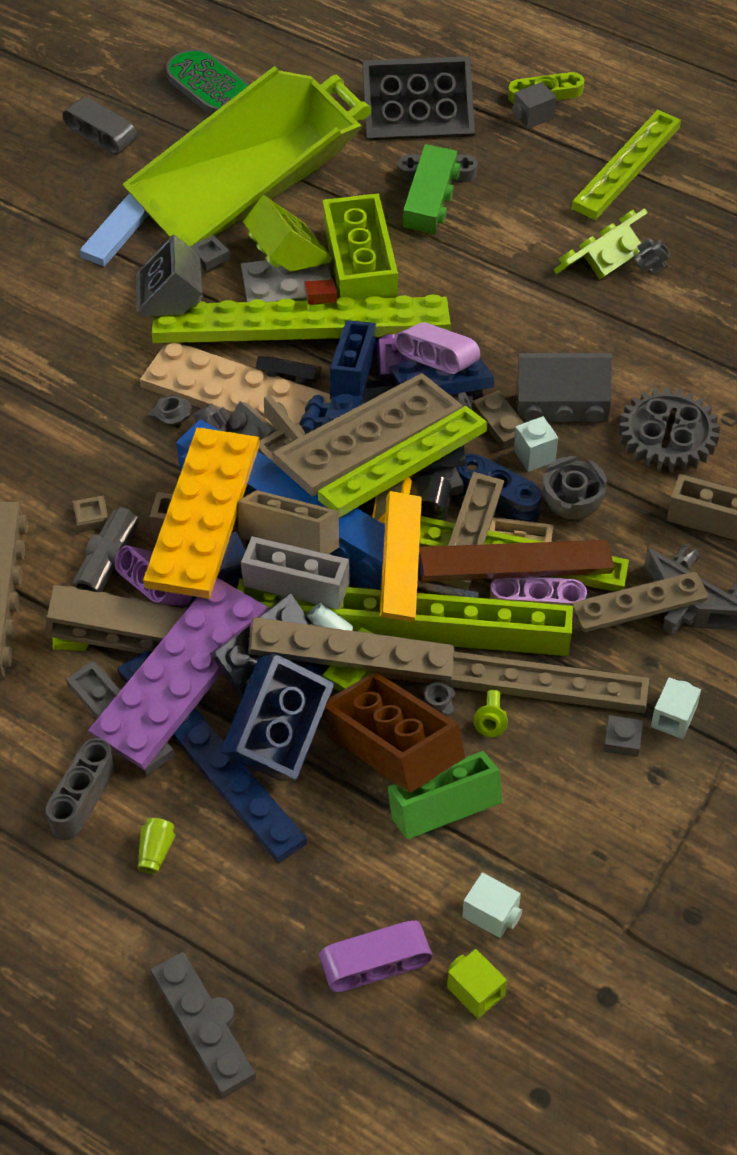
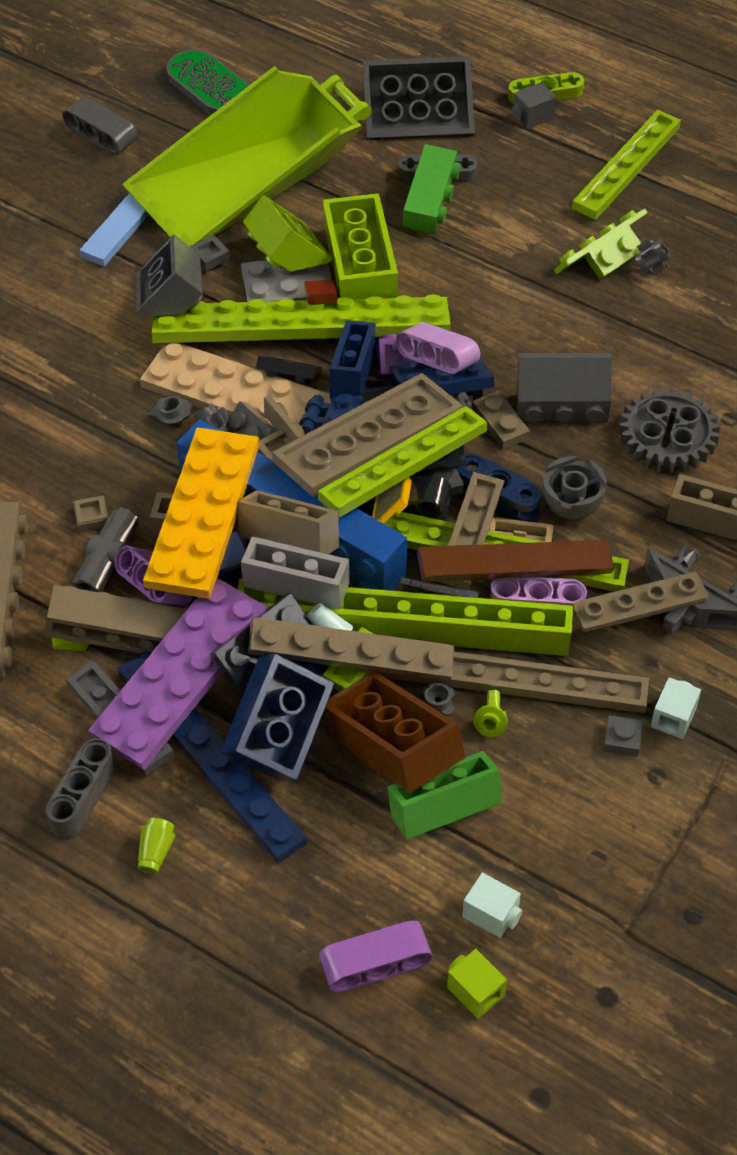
(204, 1023): dark grey hinge -> none
(400, 557): yellow tile -> none
(535, 444): light aqua brick -> none

